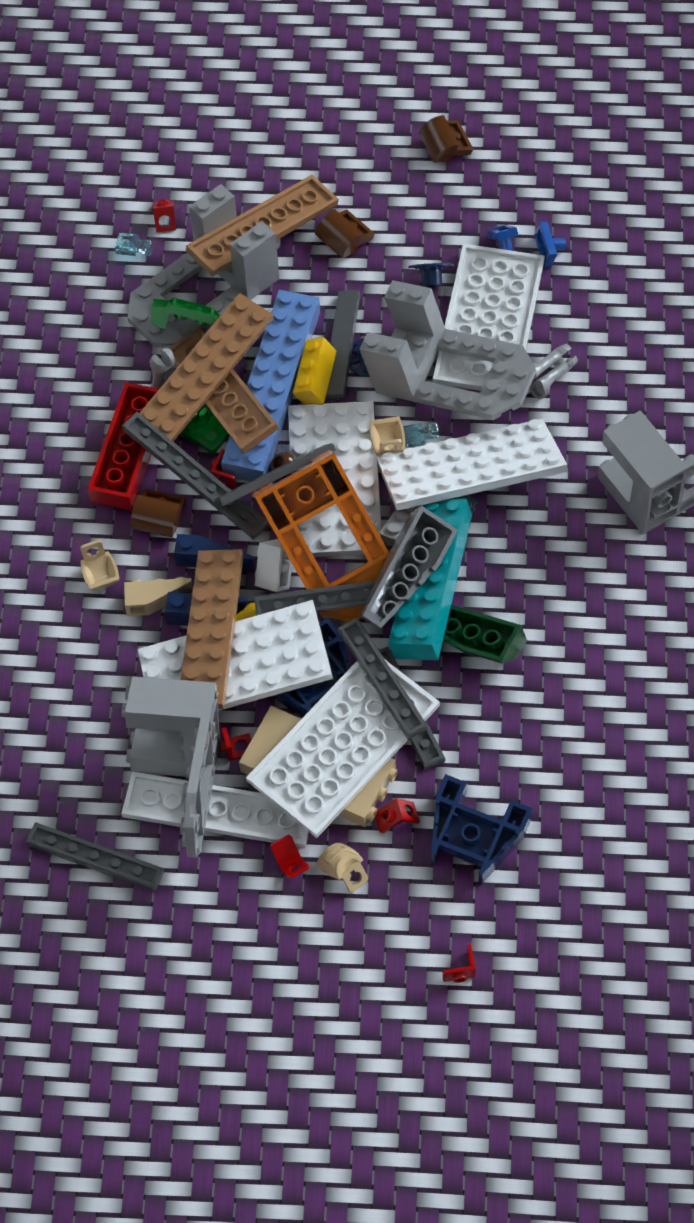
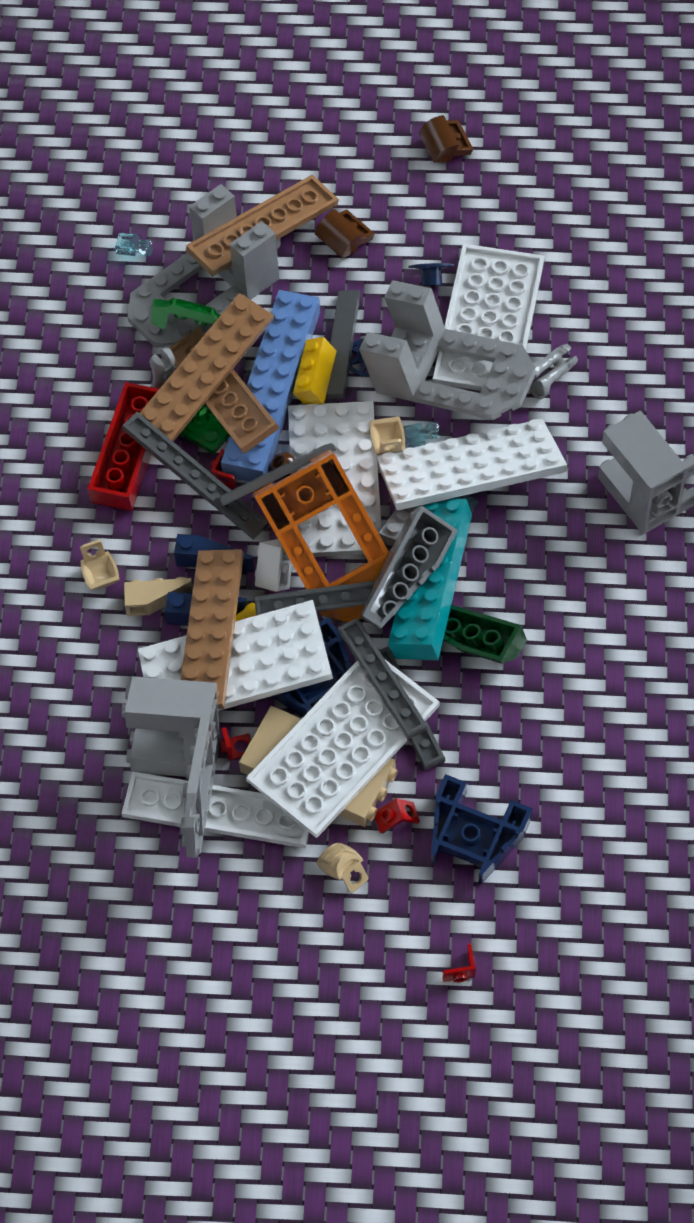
(95, 856): dark grey tile -> none
(157, 512): reddish brown brick -> none
(161, 208): red bracket -> none
(288, 856): red bracket -> none
(503, 235): blue tile -> none
(547, 245): blue tile -> none

